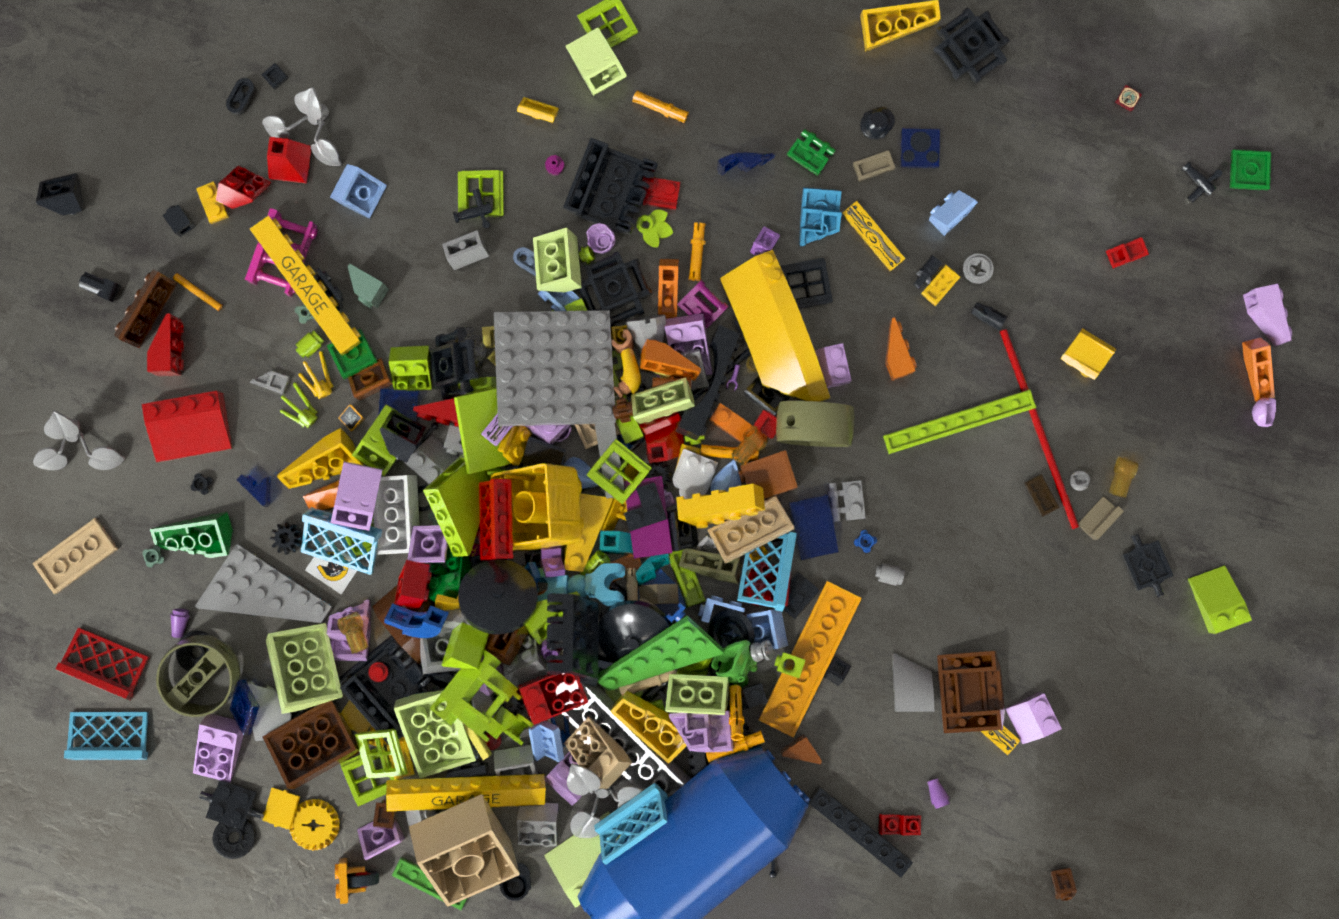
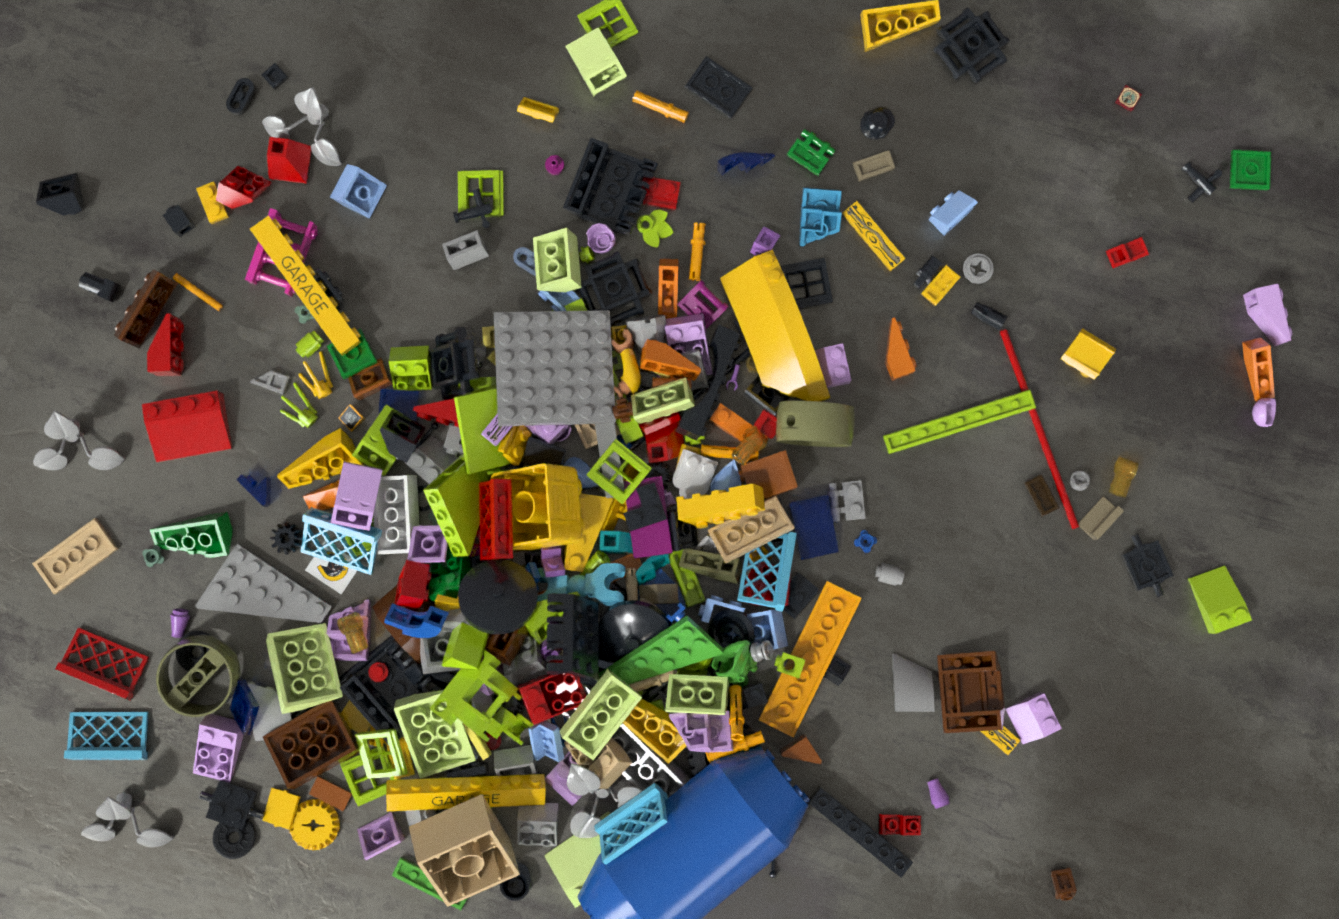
(121, 809): none -> light grey plant
(198, 478): black plate -> none
(330, 793): none -> dark orange tile
(352, 880): plate -> none
(366, 287): sand green slope -> none
(382, 817): reddish brown bracket -> none
(600, 714): none -> yellowish green slope
(718, 87): none -> black tile
(920, 148): clear blue tile -> none

